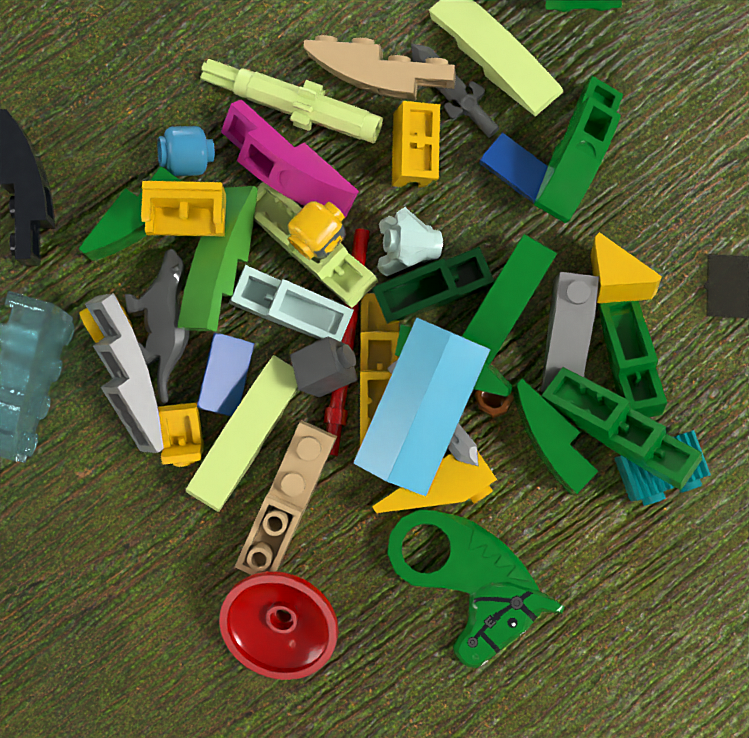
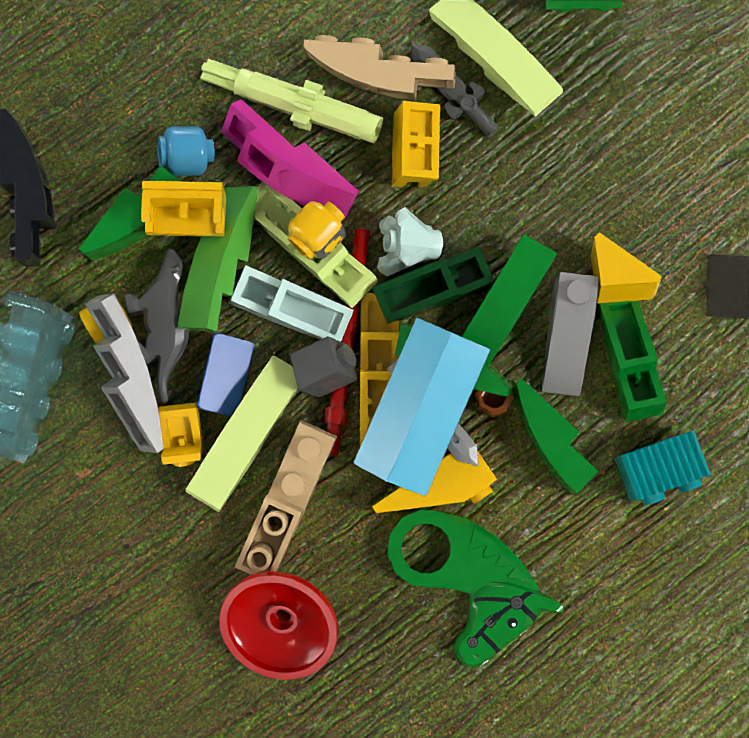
(515, 166): blue slope -> none
(581, 150): green slope -> none
(622, 428): green slope -> none

